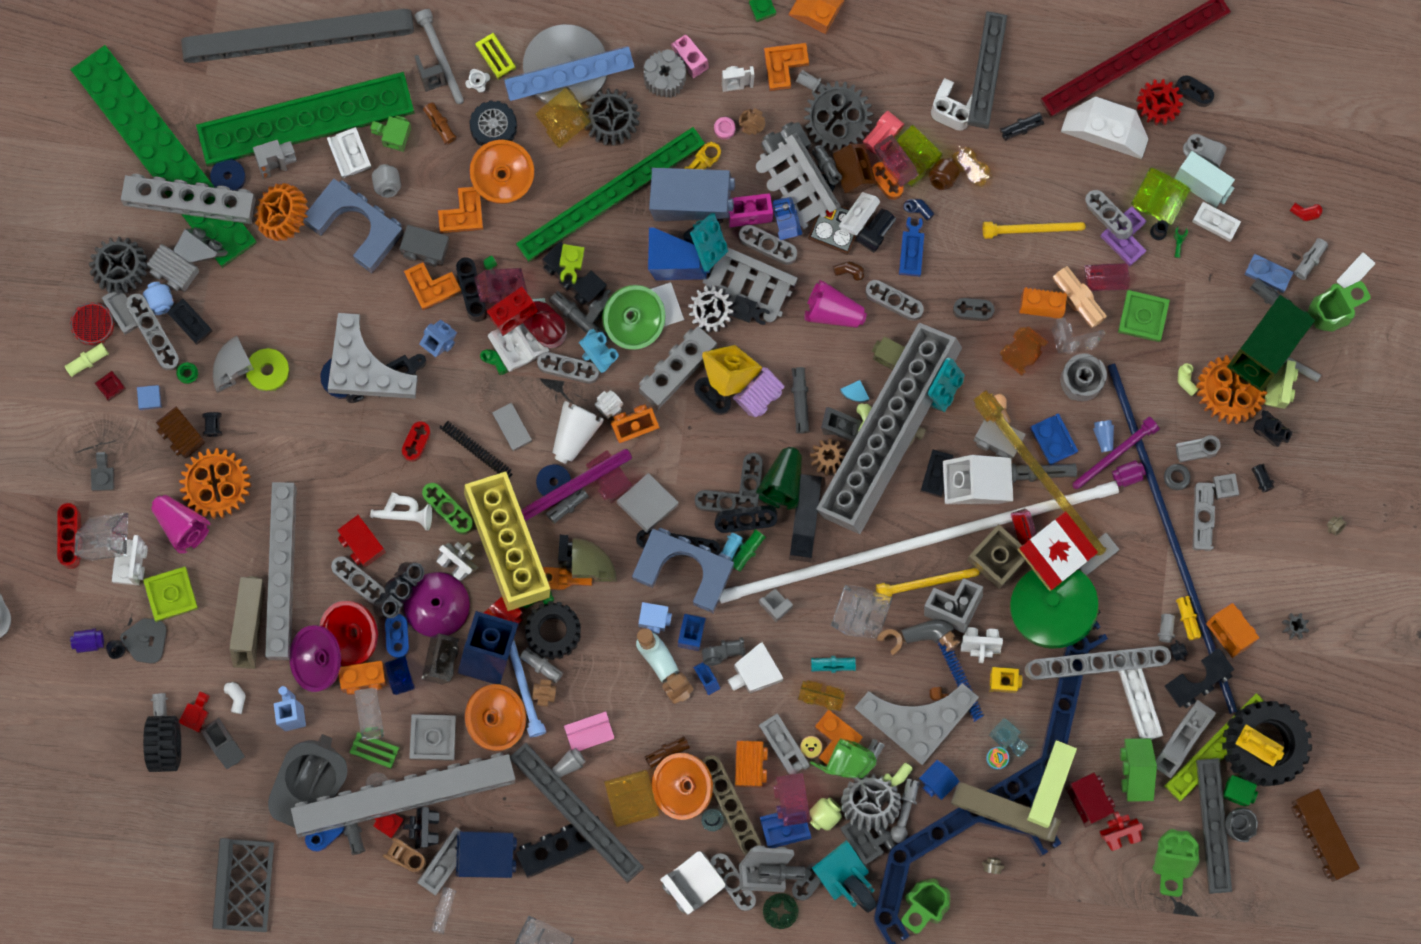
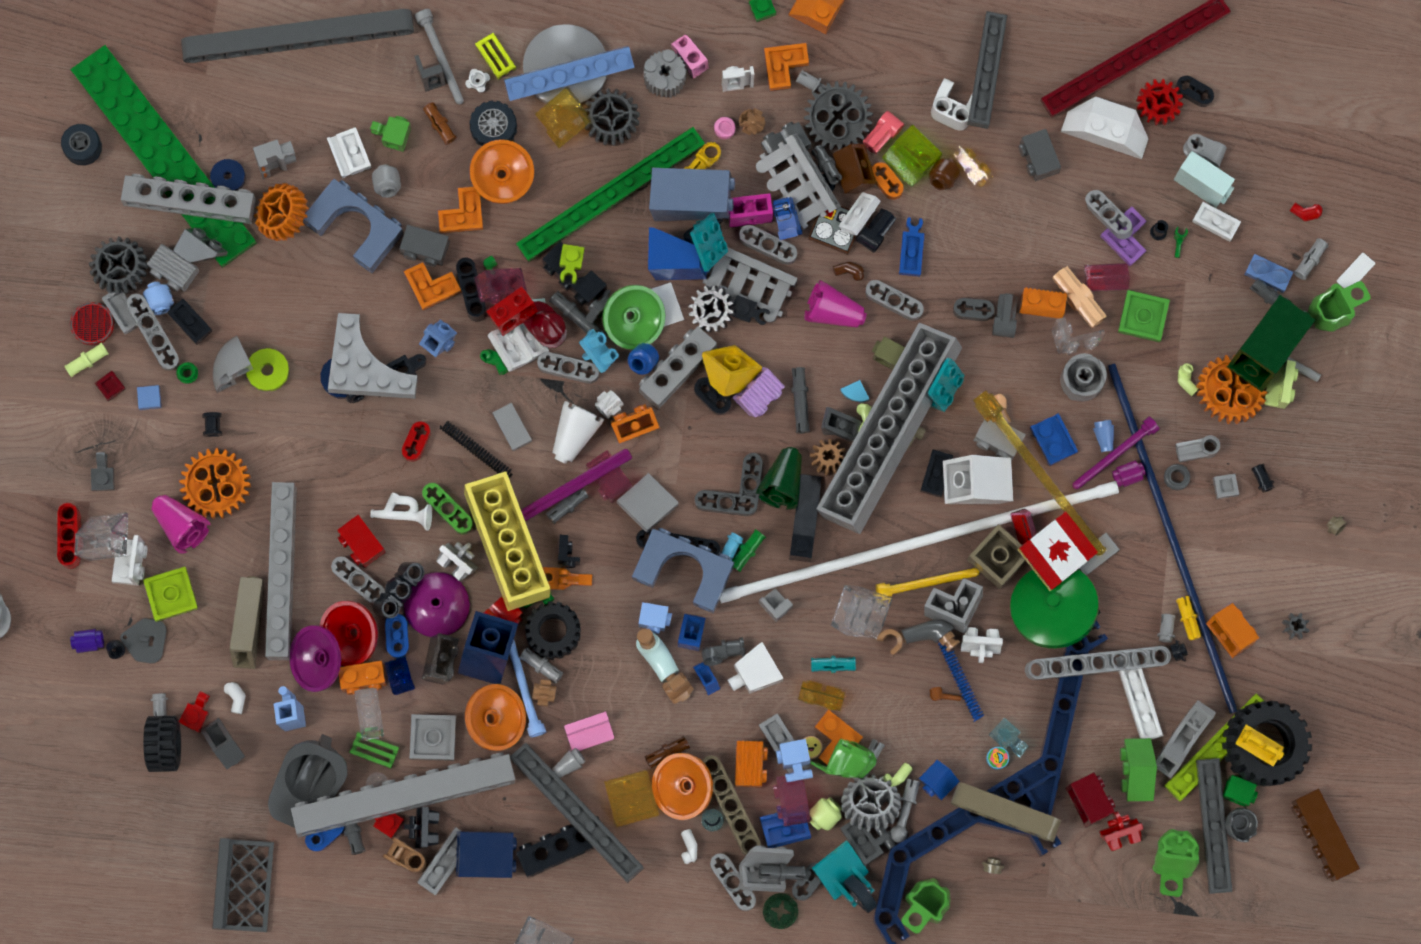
(75, 138): none -> black wheel
(180, 432): reddish brown brick -> none
(305, 118): green plate -> none
(443, 910): clear pin -> none
(548, 473): dark blue piece -> none
(591, 562): olive brick -> none
(643, 358): none -> blue head
(691, 844): none -> white arm
(693, 883): bracket -> none
(751, 511): black beam -> none
(794, 756): none -> light blue brick
(896, 160): clear pink brick -> none
(918, 206): dark blue arm -> none
(918, 728): light grey plate -> none
(990, 229): yellow piece -> none
(996, 676): yellow brick -> none
(1005, 321): none -> dark grey piece
(1022, 126): black pin -> none
(1023, 472): dark grey pin -> none
(1024, 349): clear orange brick -> none
(1039, 155): none -> dark grey brick
(1051, 784): yellowish green tile -> none
(1160, 196): clear neon green slope -> none
(1203, 502): light grey piece -> none
(1217, 669): black arch -> none
(1272, 429): black hips -> none

